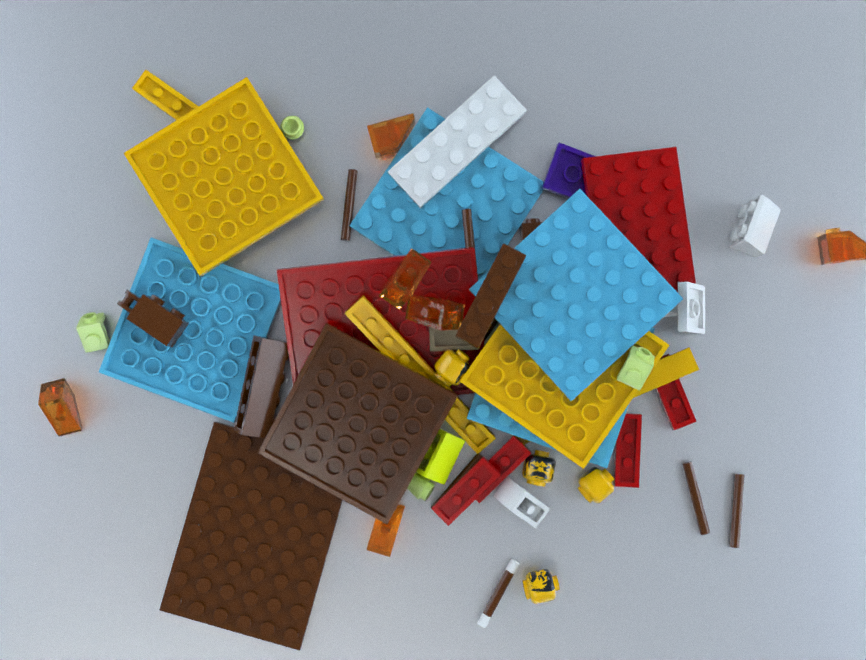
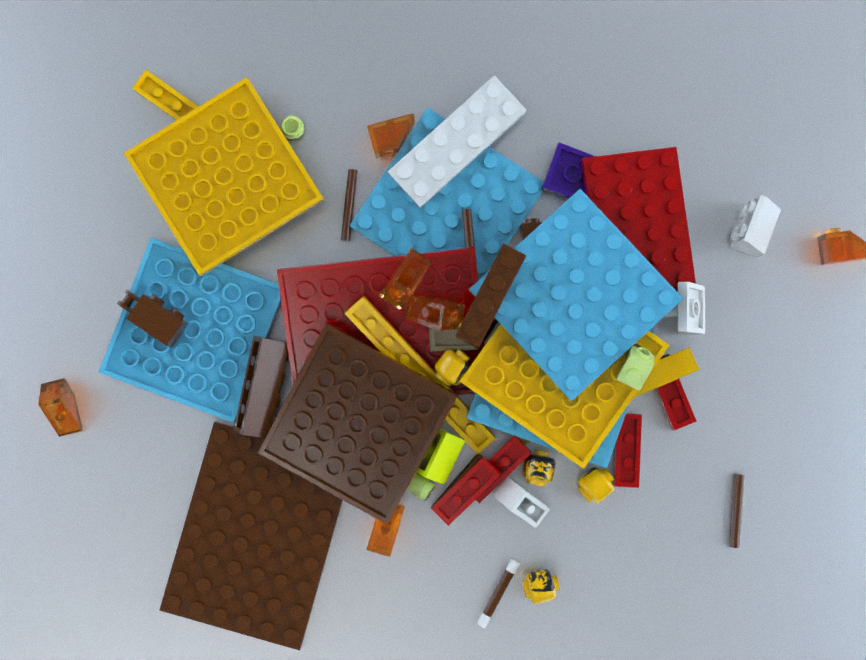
(93, 332): yellowish green bracket -> none
(696, 498): reddish brown bar -> none

